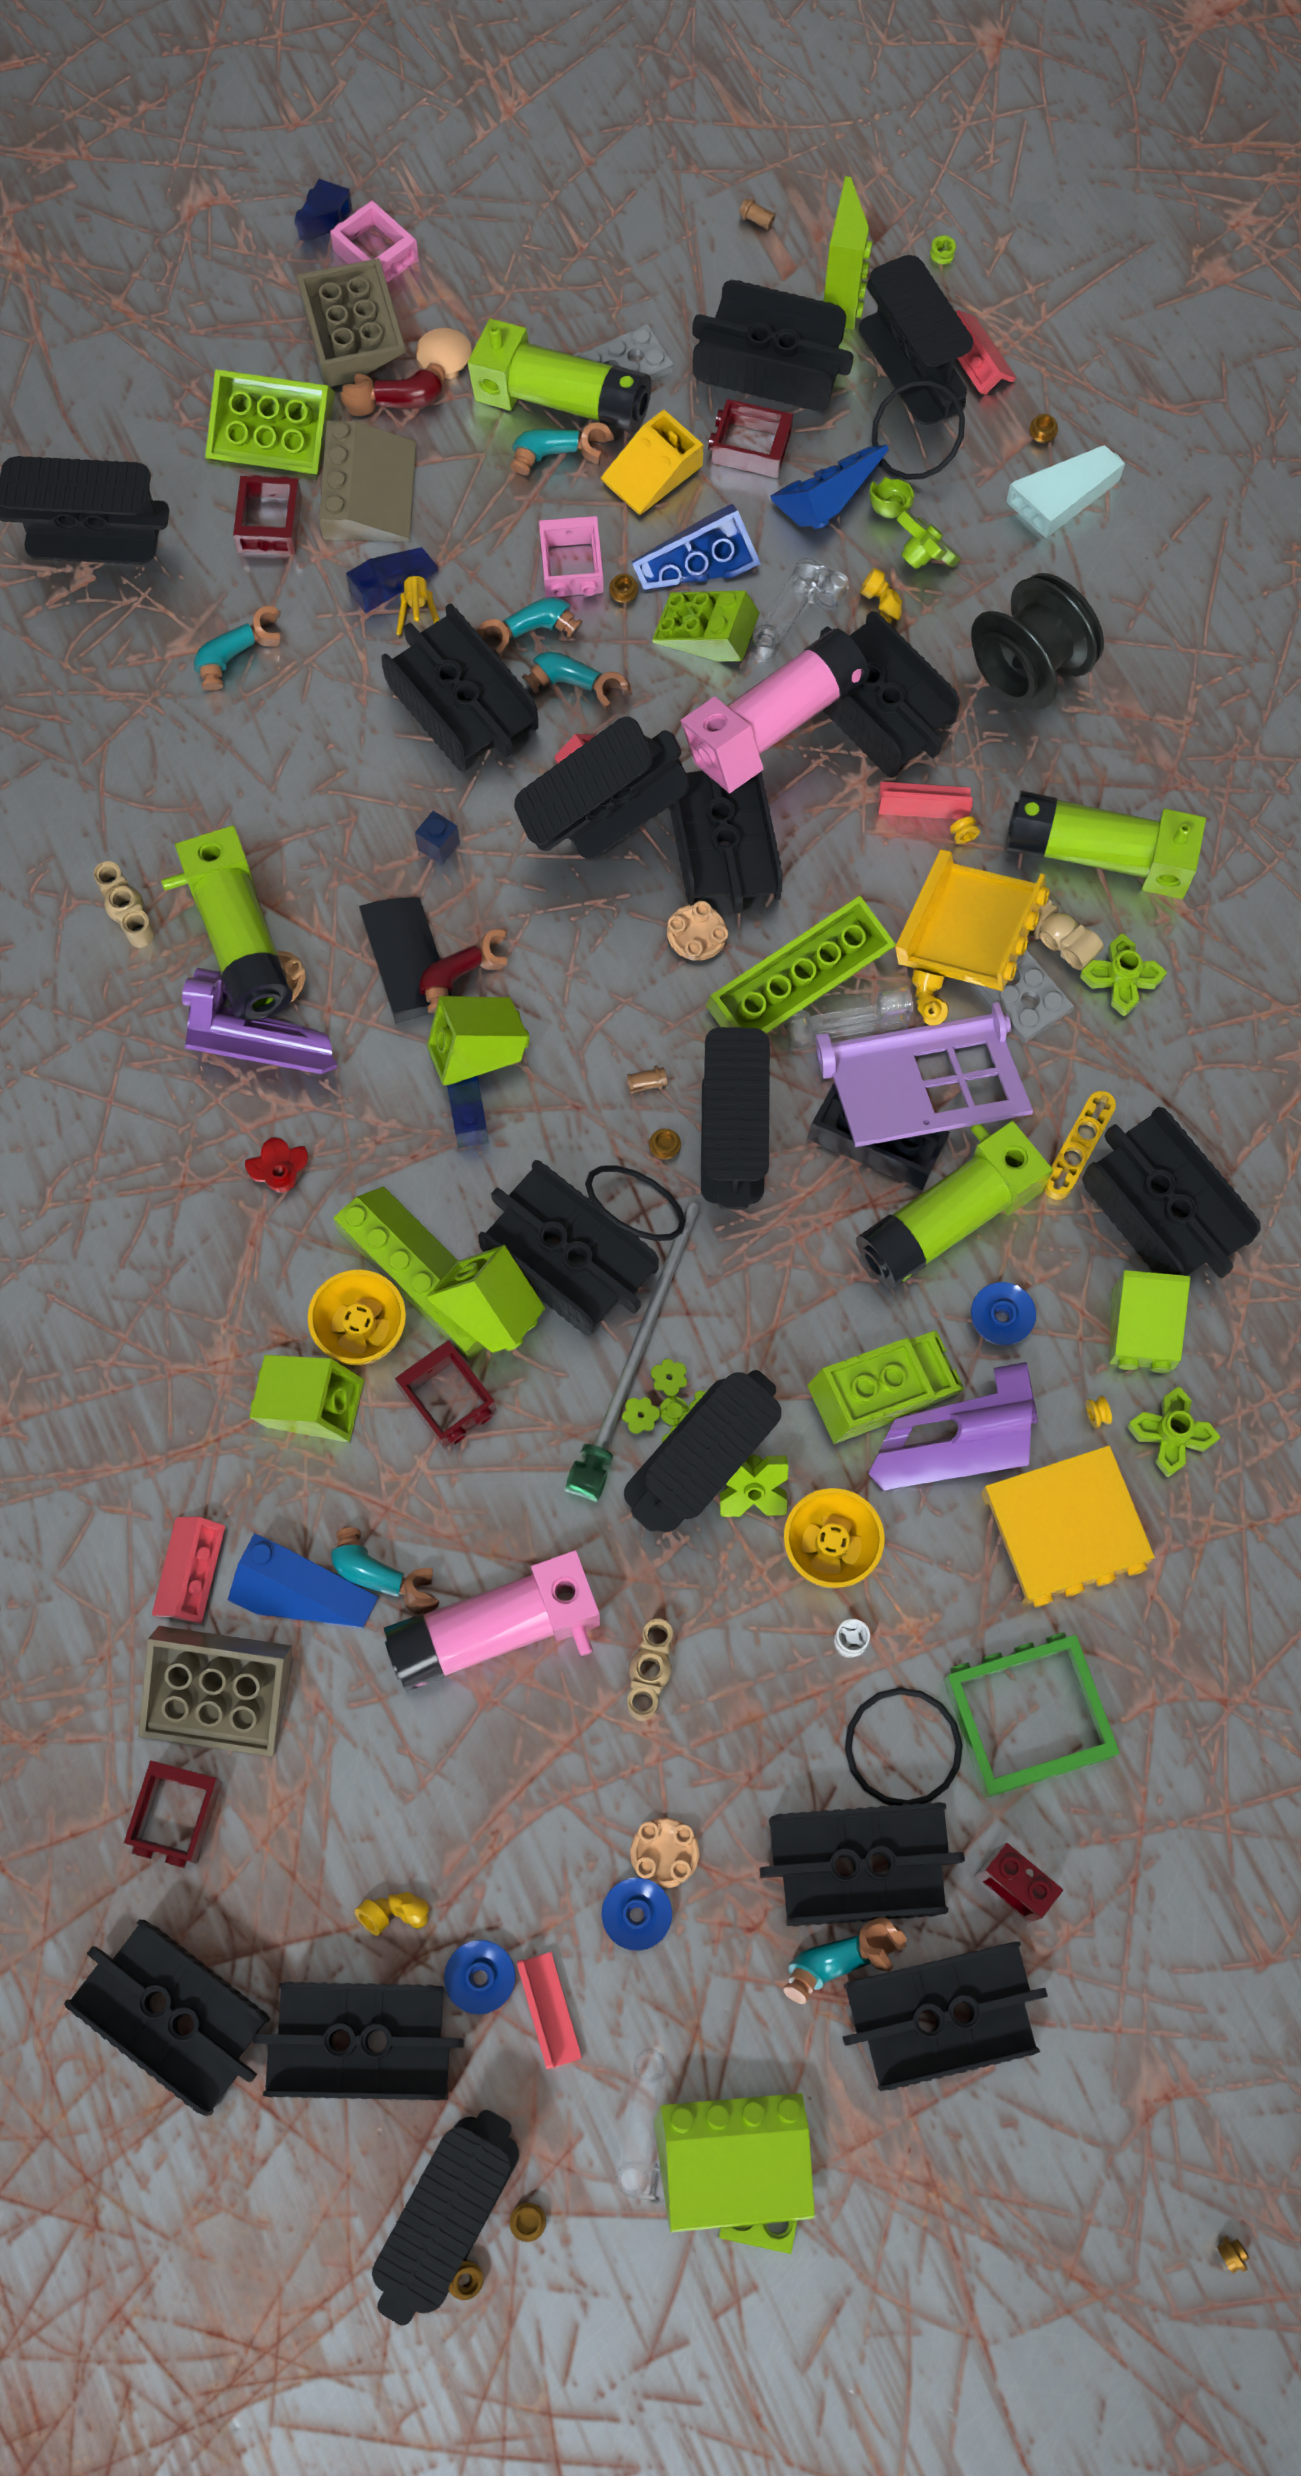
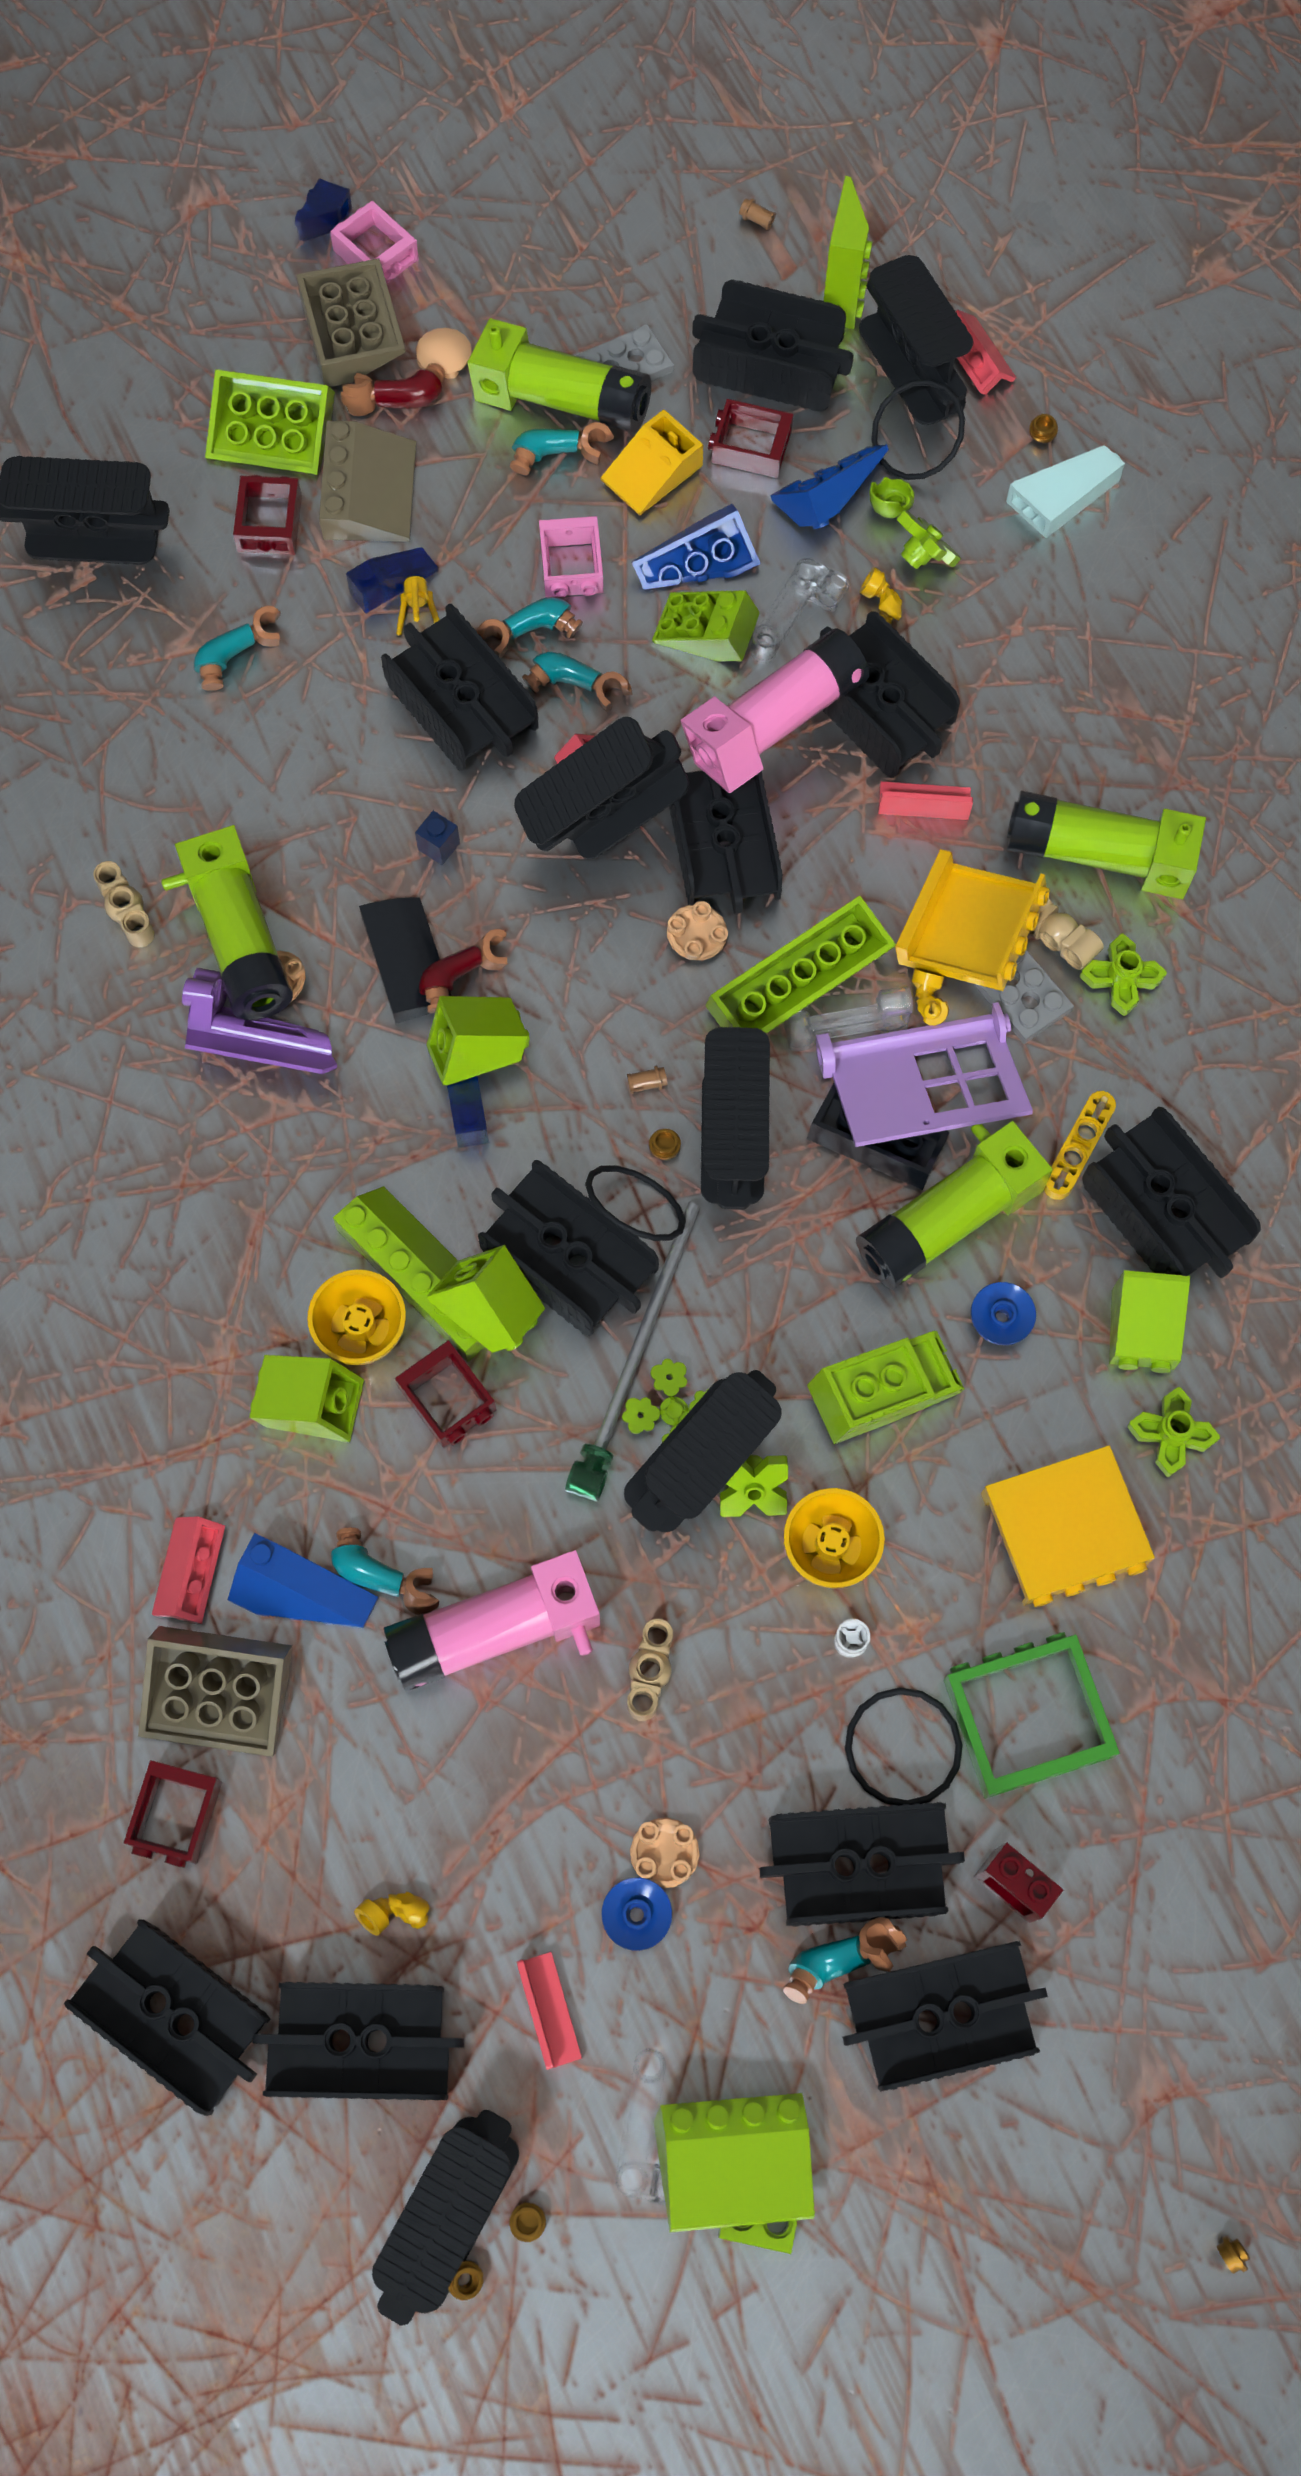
(277, 1160): red plate -> none
(460, 1973): blue dish -> none
(623, 581): pearl gold plate -> none
(939, 243): lime bush -> none
(965, 830): yellow bush -> none
(989, 1437): medium lavender panel -> none
(1048, 633): pearl dark grey wheel -> none
(1098, 1411): yellow bush -> none

